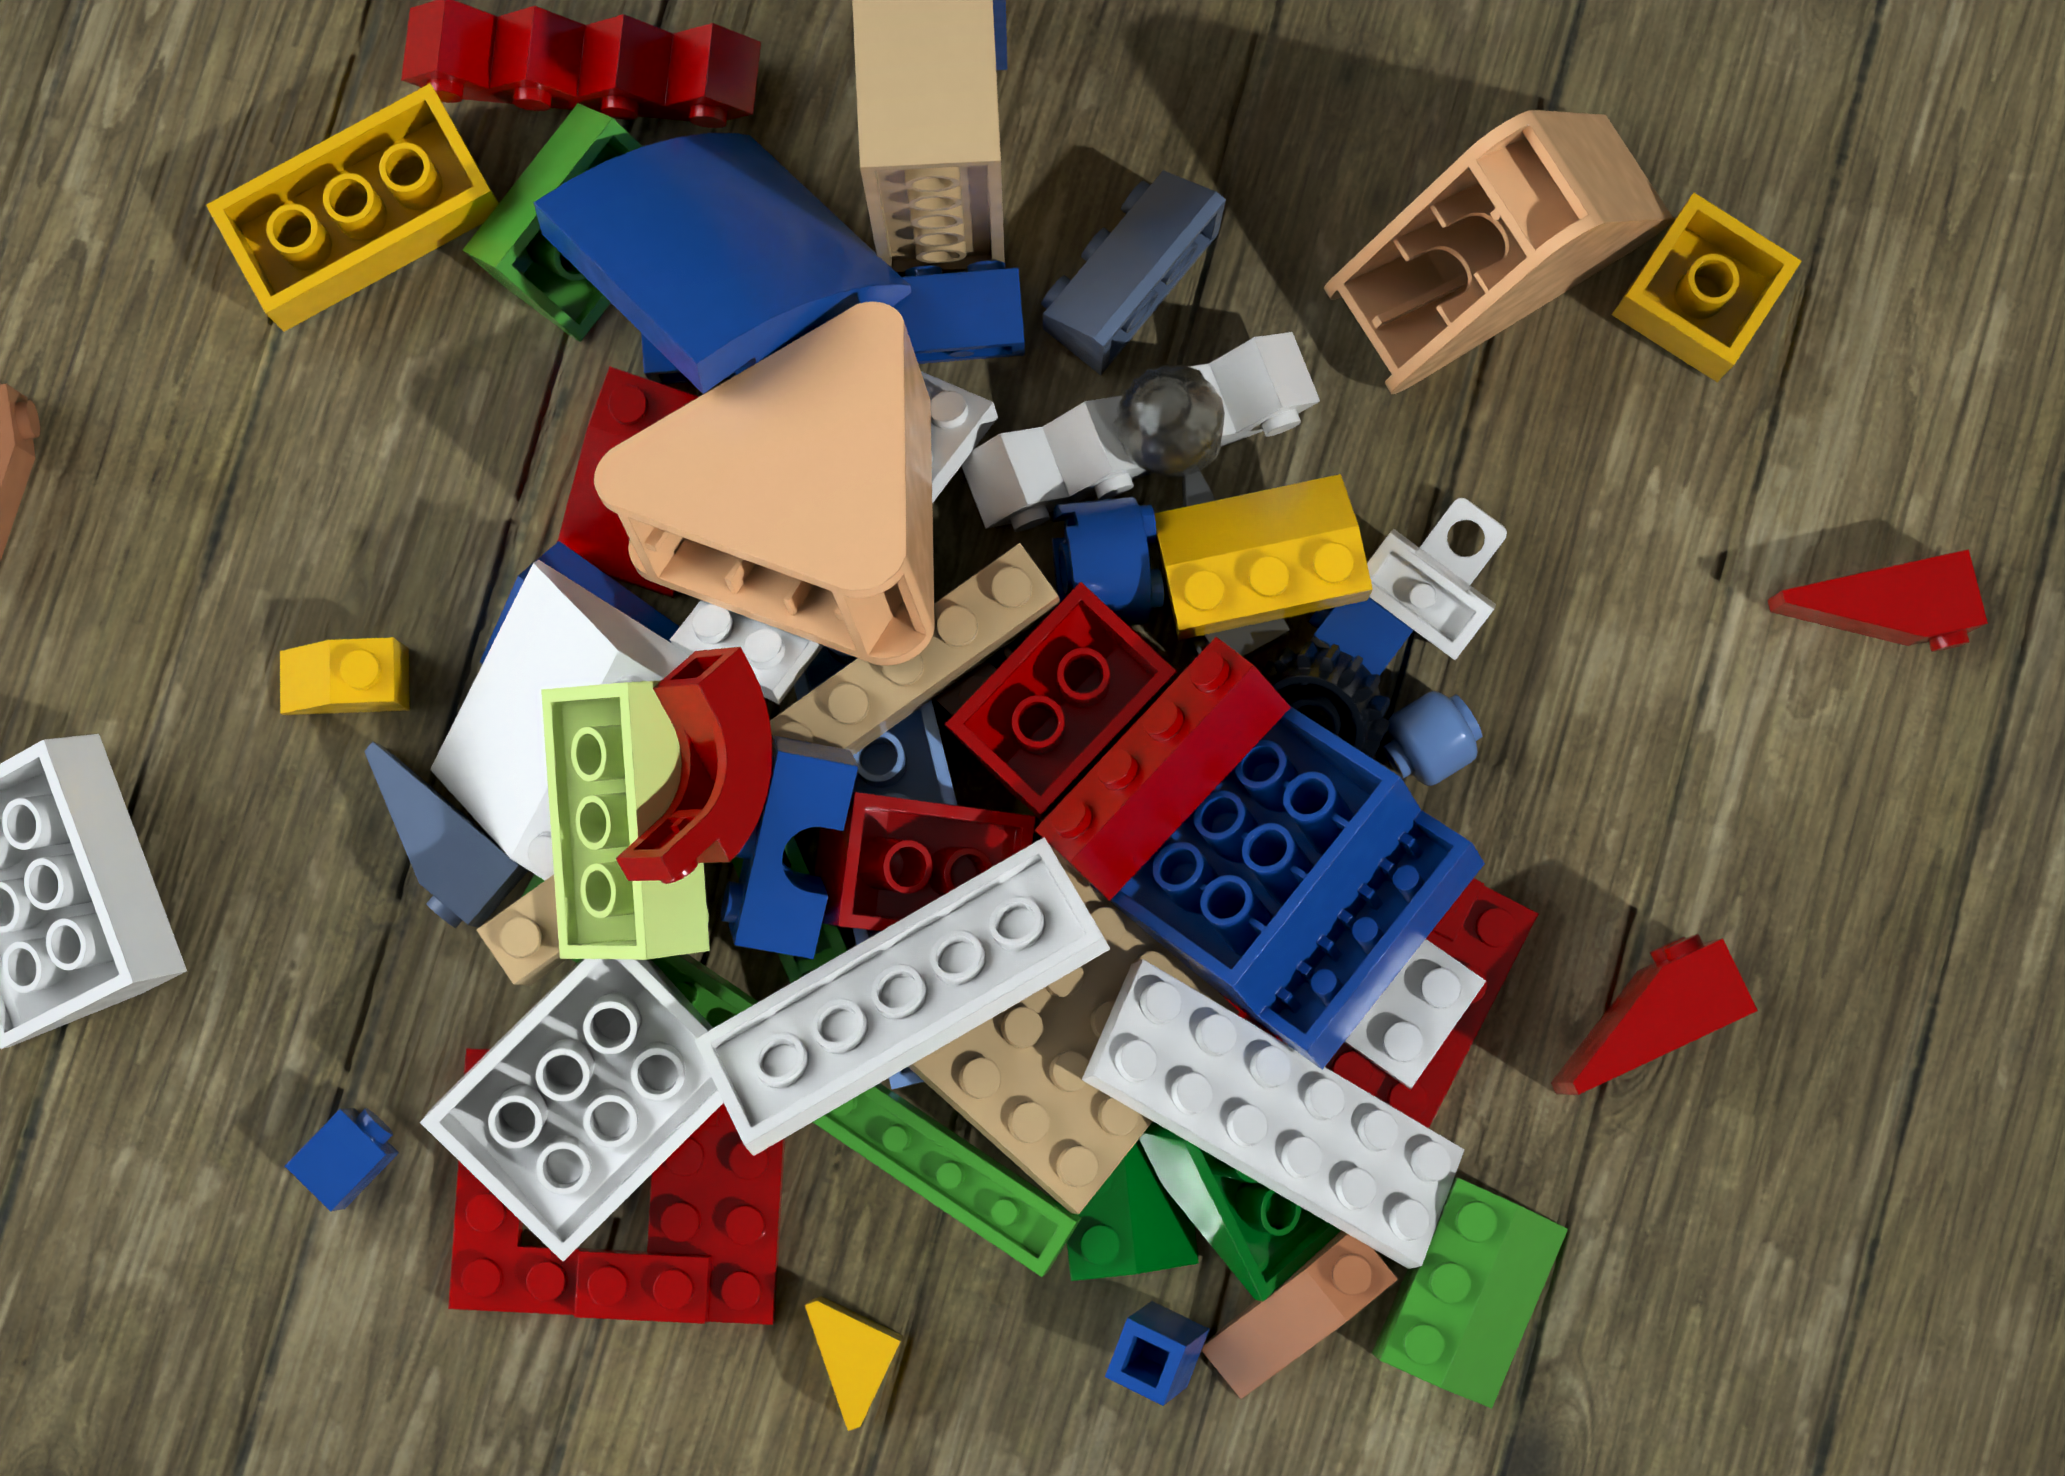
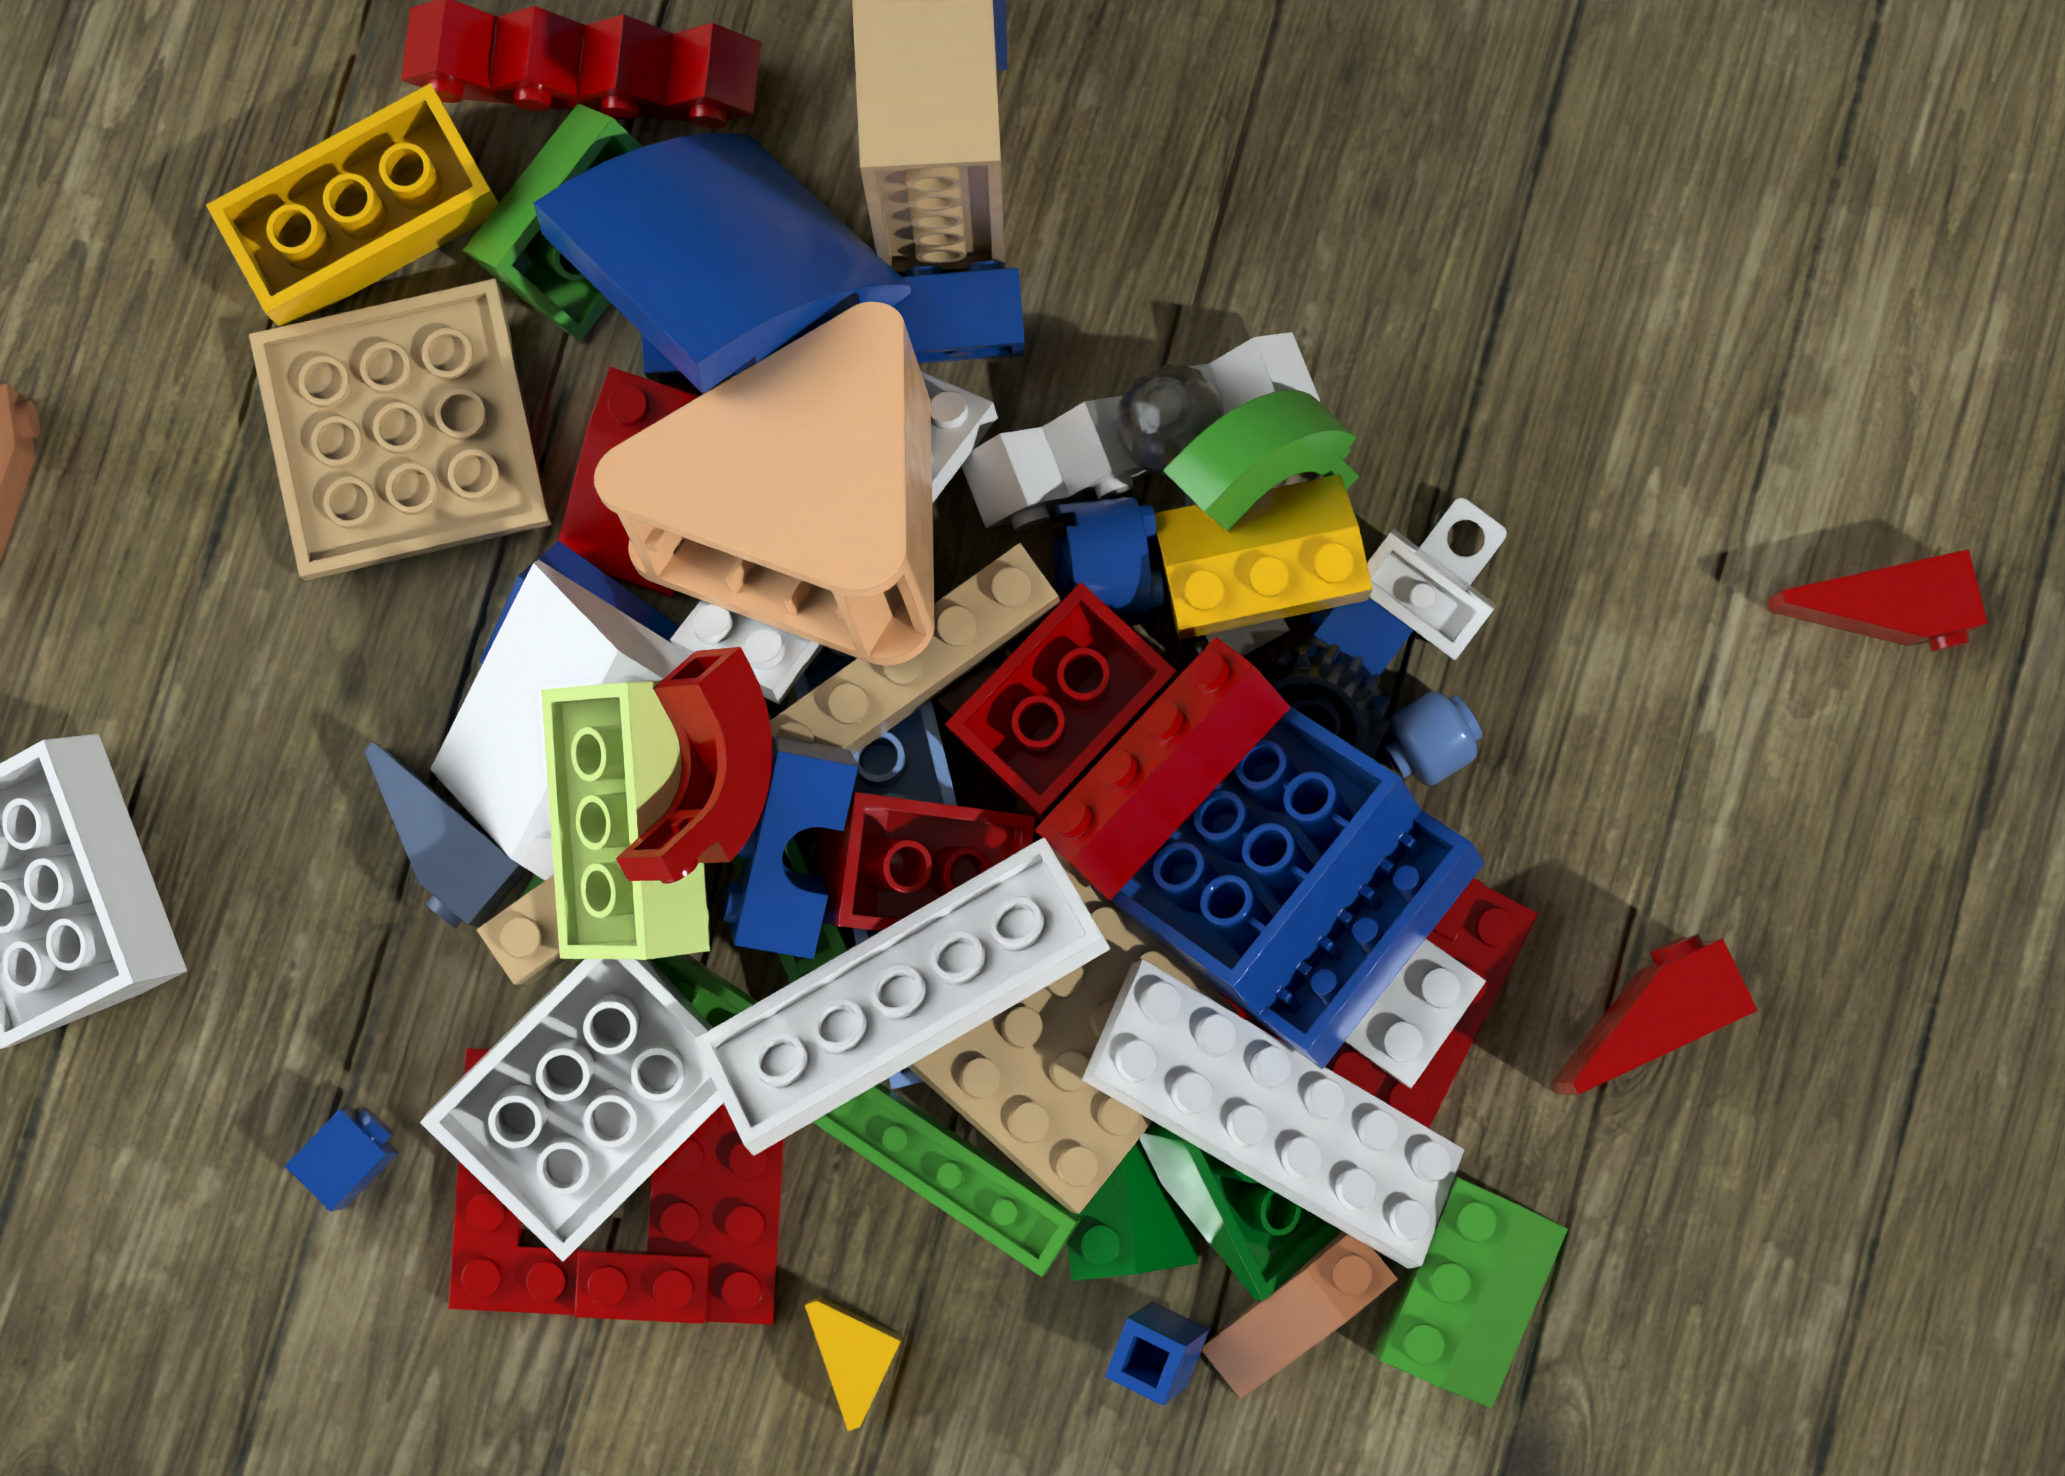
(345, 677): yellow slope -> none
(399, 429): none -> tan plate
(1132, 268): sand blue slope -> none
(1259, 448): none -> bright green arch
(1498, 239): light nougat brick -> none
(1706, 287): yellow brick -> none

